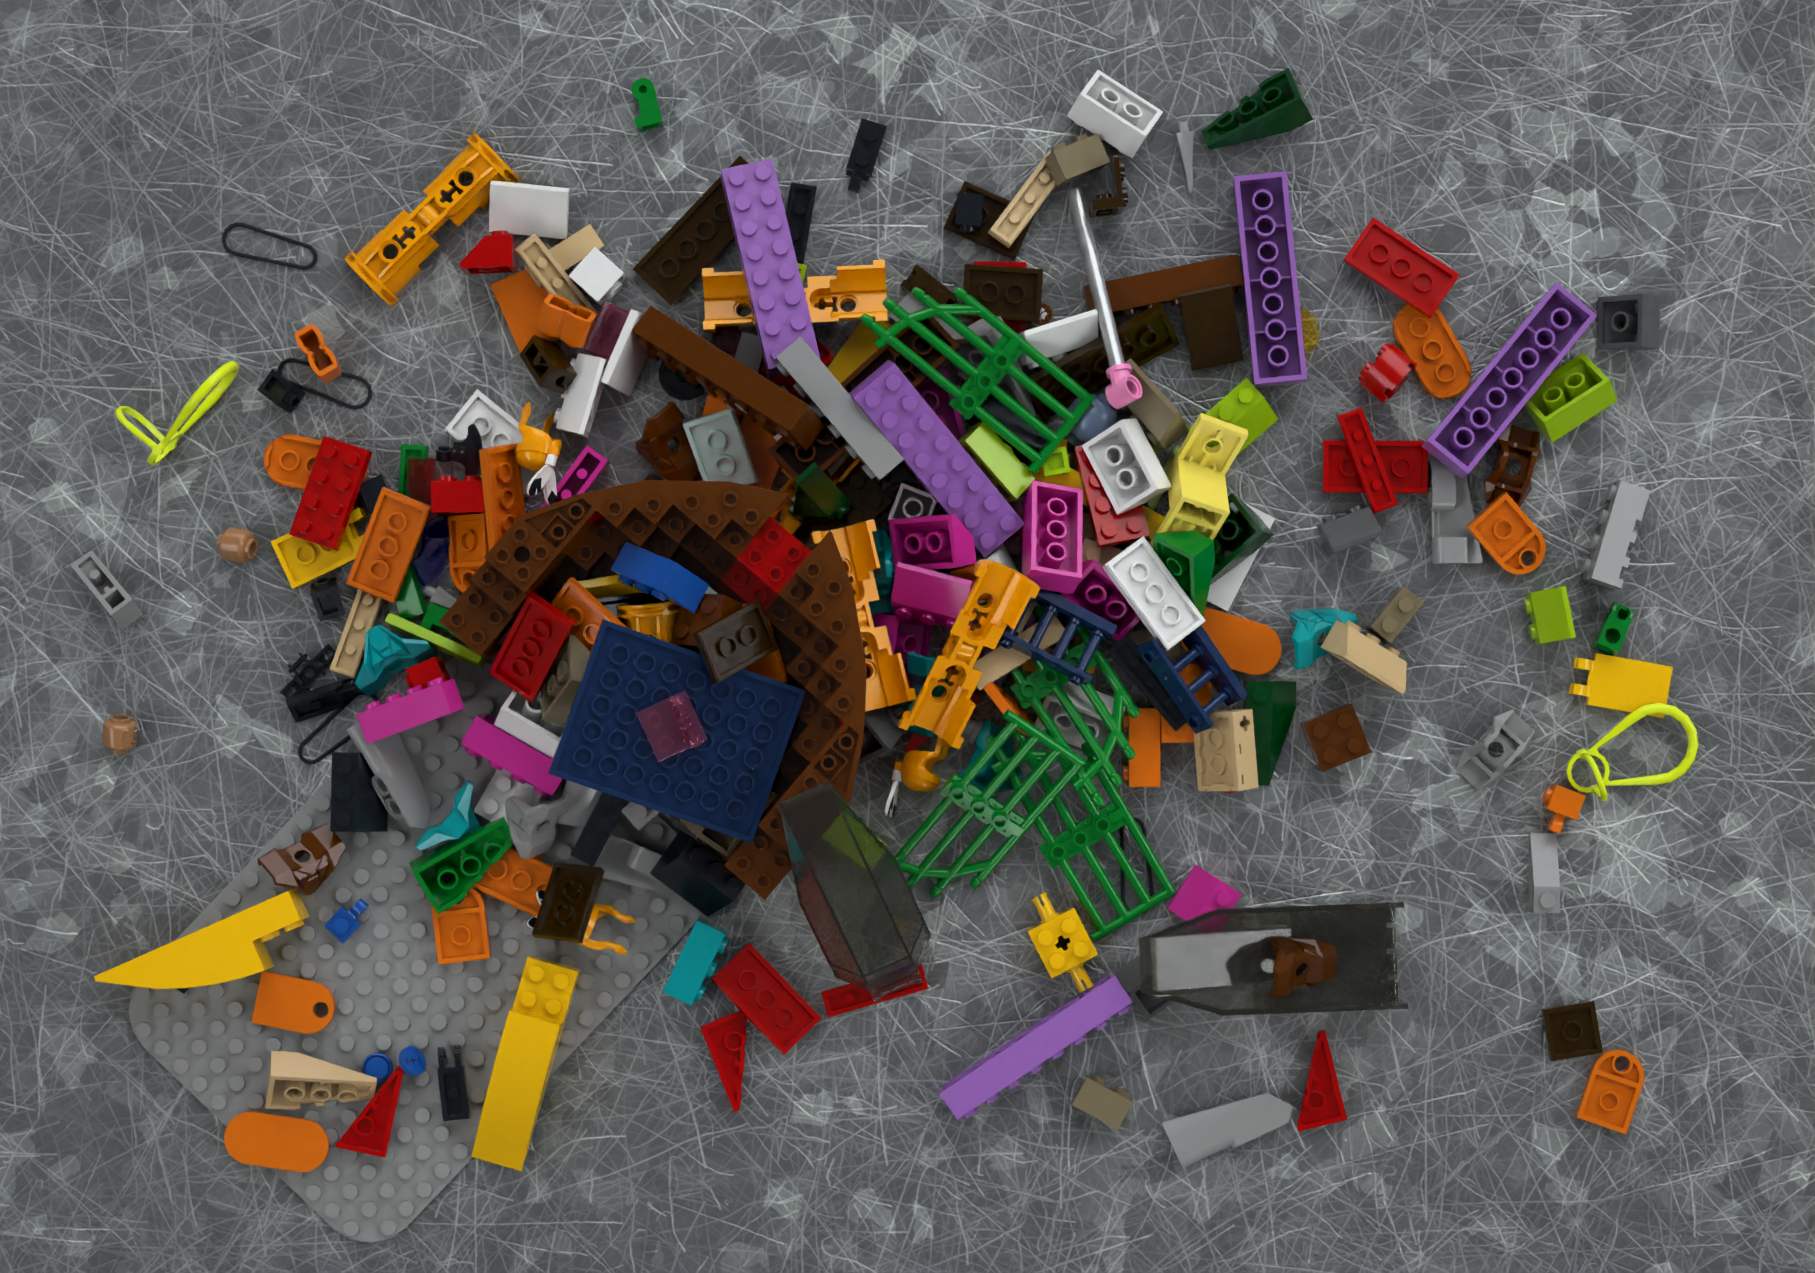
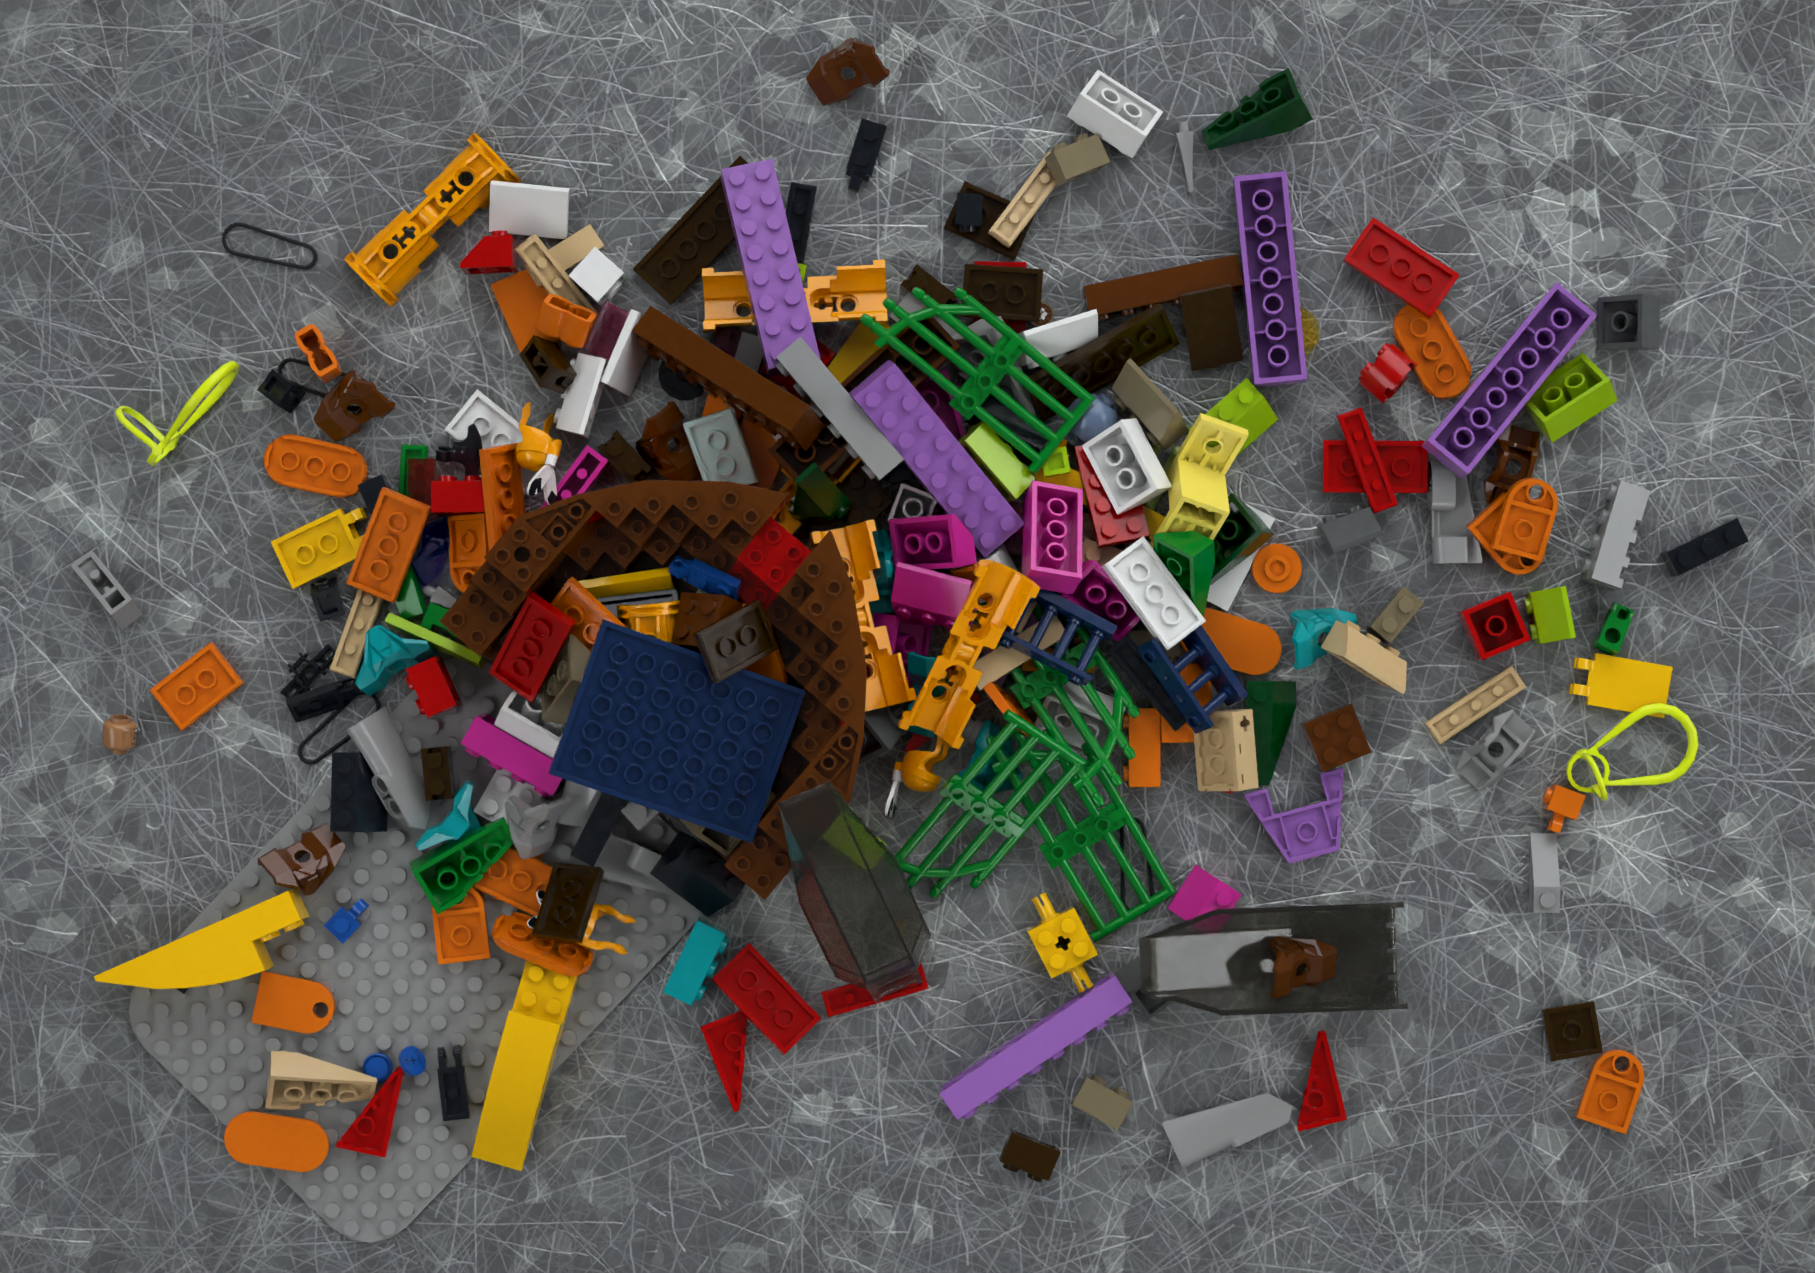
(196, 686): none -> orange tile
(237, 545): medium nougat head -> none
(330, 493): red plate -> none
(334, 415): none -> reddish brown piece
(411, 710): dark pink brick -> none
(438, 773): none -> dark brown brick
(562, 957): none -> orange tile
(625, 458): none -> dark brown brick
(648, 104): green leg -> none
(659, 576): blue wedge -> none
(671, 726): clear pink hinge -> none
(705, 577): none -> blue hinge
(827, 76): none -> reddish brown piece
(1029, 1156): none -> dark brown brick
(1105, 204): dark brown bracket -> none
(1124, 386): flat silver piece -> none
(1276, 568): none -> orange piece
(1306, 829): none -> medium lavender wing
(1475, 705): none -> tan tile
(1494, 626): none -> red brick
(1526, 522): none -> orange tile
(1704, 547): none -> black brick

